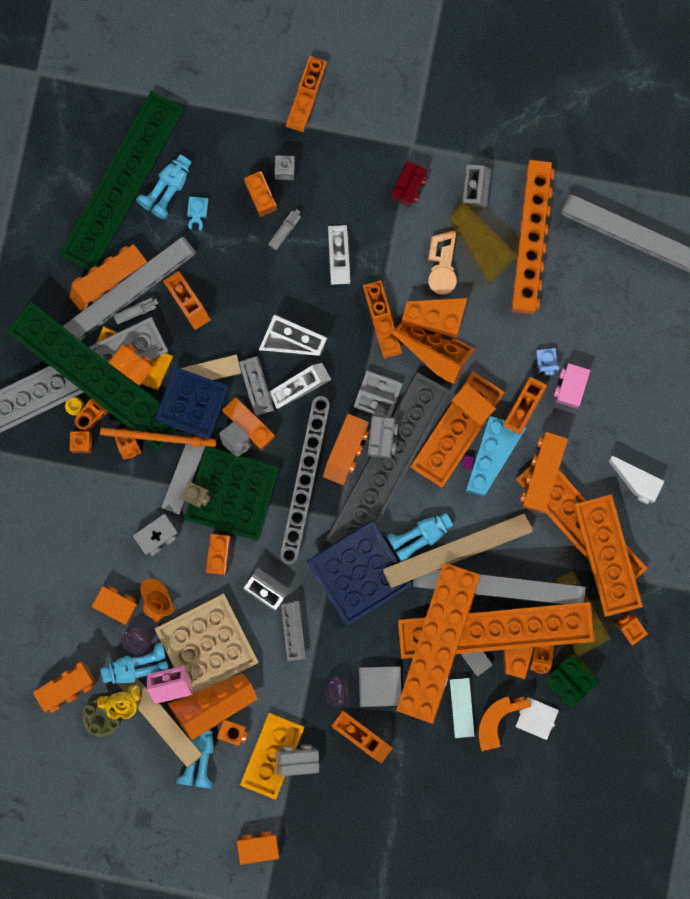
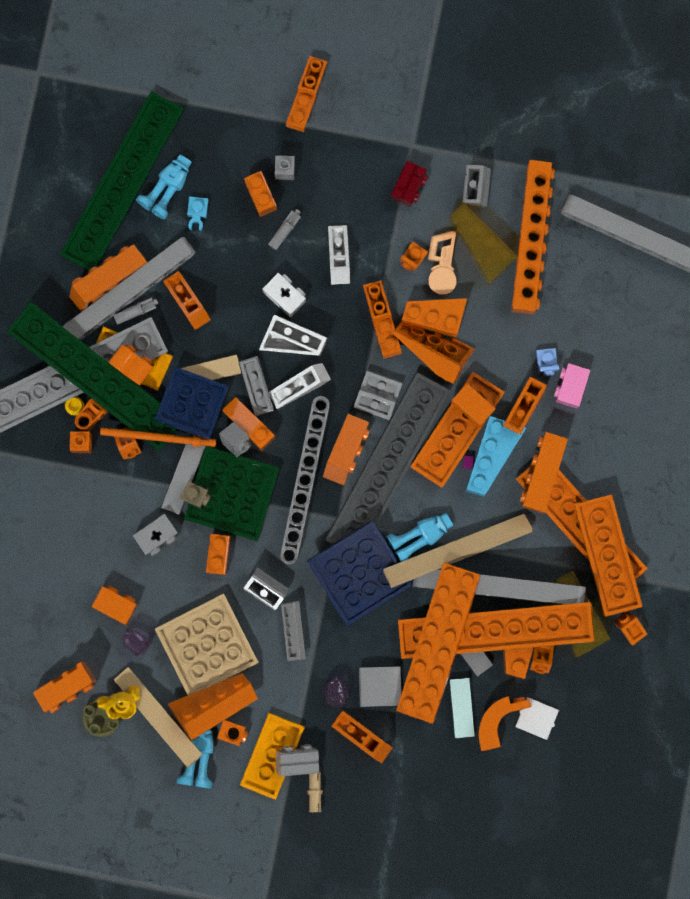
(123, 668): medium azure piece -> none
(156, 599): orange piece -> none
(169, 684): bright pink brick -> none
(258, 848): orange brick -> none
(290, 304): none -> white brick
(315, 792): none -> tan pin
(381, 437): light grey brick -> none
(413, 257): none -> orange bracket
(572, 680): dark green plate -> none
(639, 482): white slope -> none

